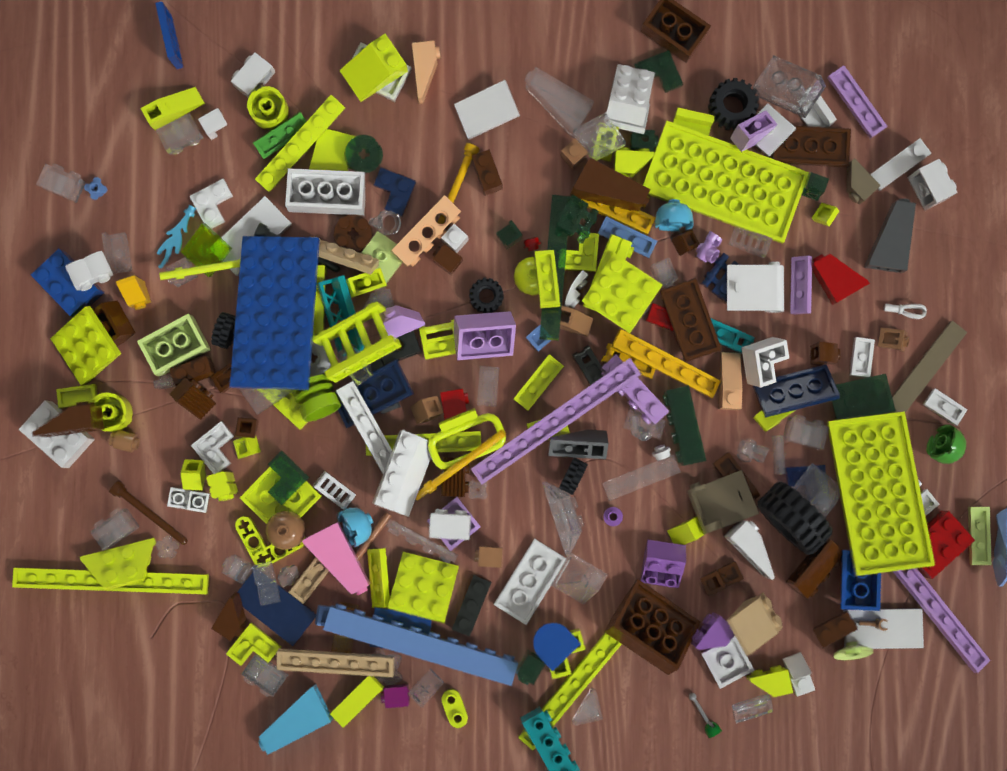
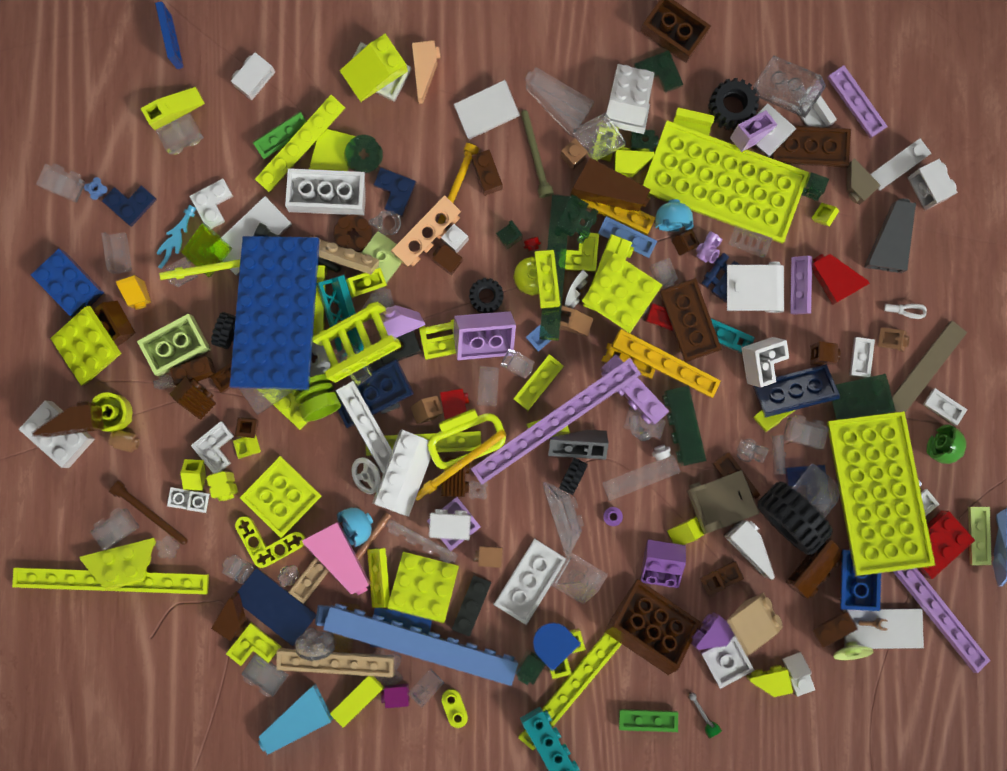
(70, 396): neon yellow tile -> none
(89, 271): white brick -> none
(129, 209): none -> dark blue plate
(212, 122): white panel -> none
(262, 99): neon yellow brick -> none
(266, 583): clear slope -> none
(285, 530): medium nougat cylinder -> none
(291, 477): clear green plate -> none
(315, 644): none -> clear tile
(322, 478): white slope -> none
(369, 474): none -> white piece
(517, 364): none -> clear brick
(545, 189): none -> olive piece
(589, 709): clear slope -> none
(591, 369): pearl dark grey plate -> none
(648, 720): none -> bright green plate
(731, 381): light nougat slope -> none
(752, 708): clear plate -> none

